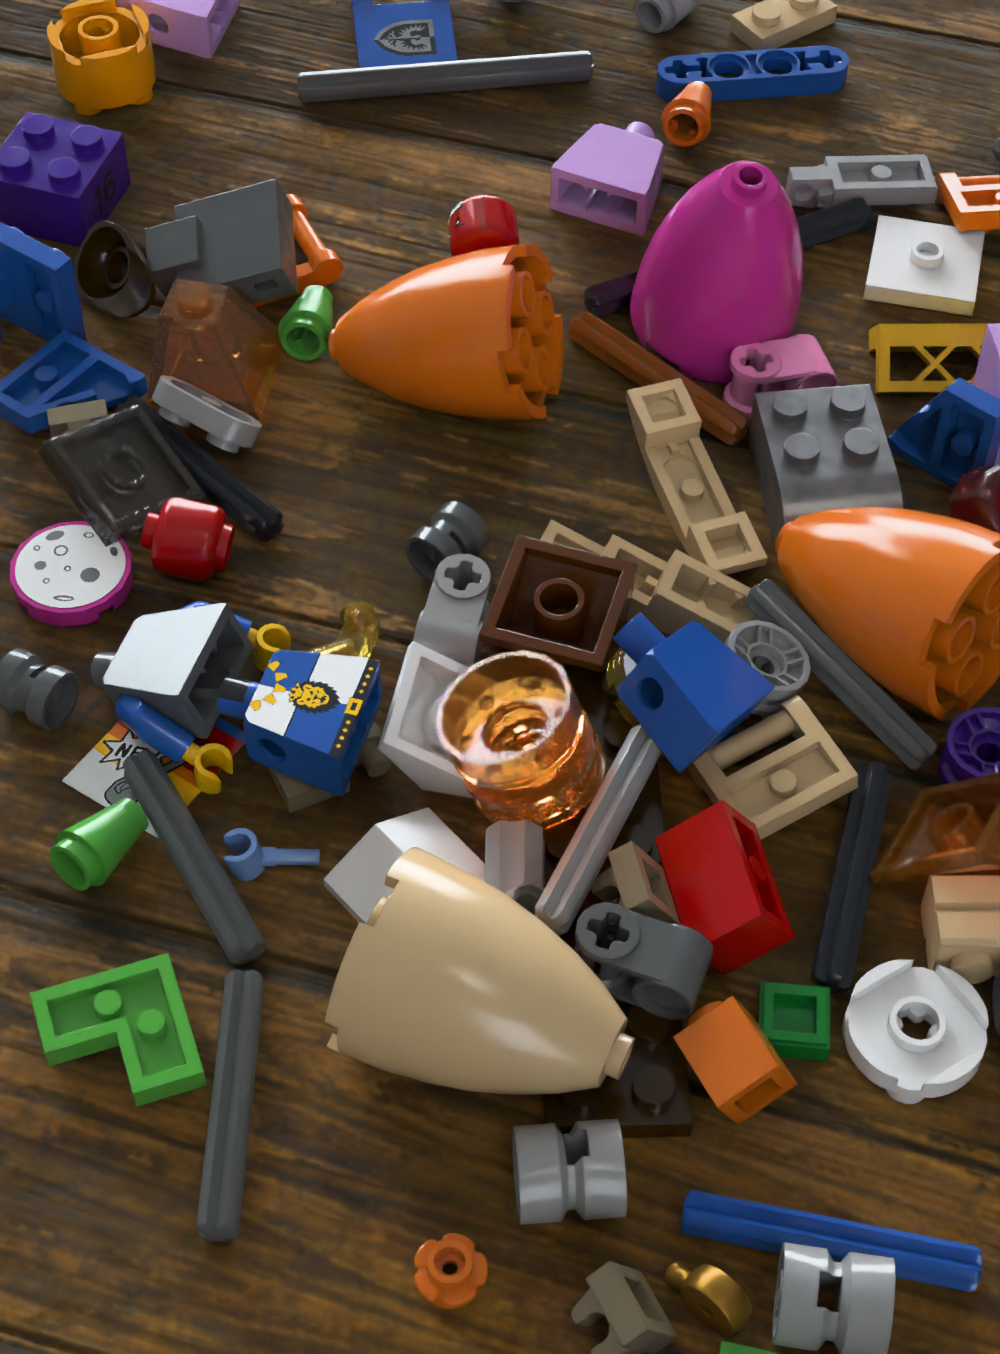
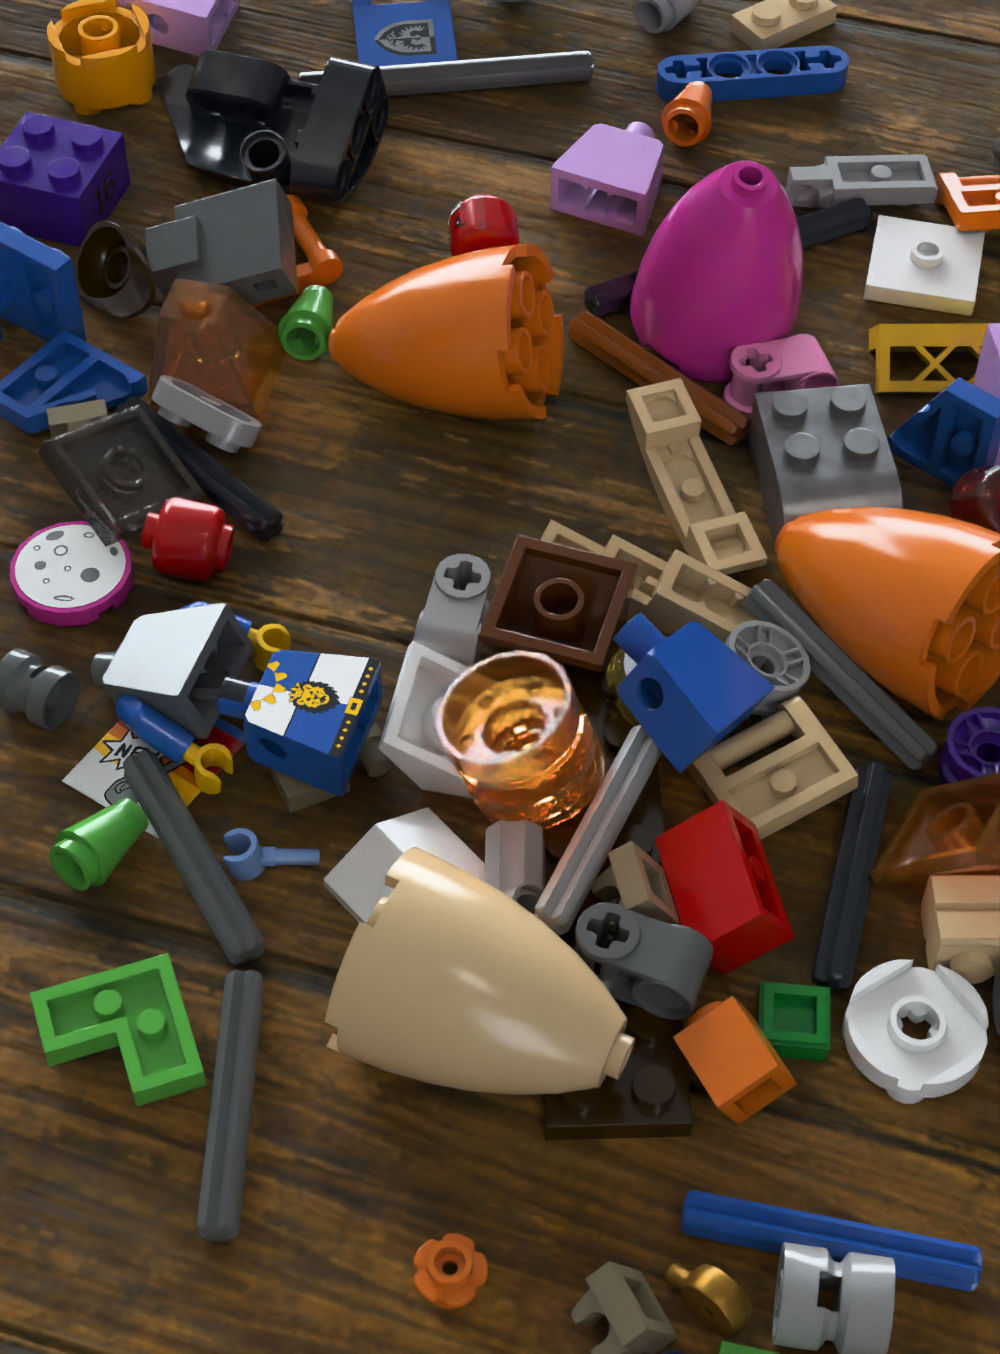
(258, 125): none -> black panel
(358, 633): clear yellow arm -> none
(452, 531): dark grey wheel -> none
(569, 1171): light grey wheel -> none

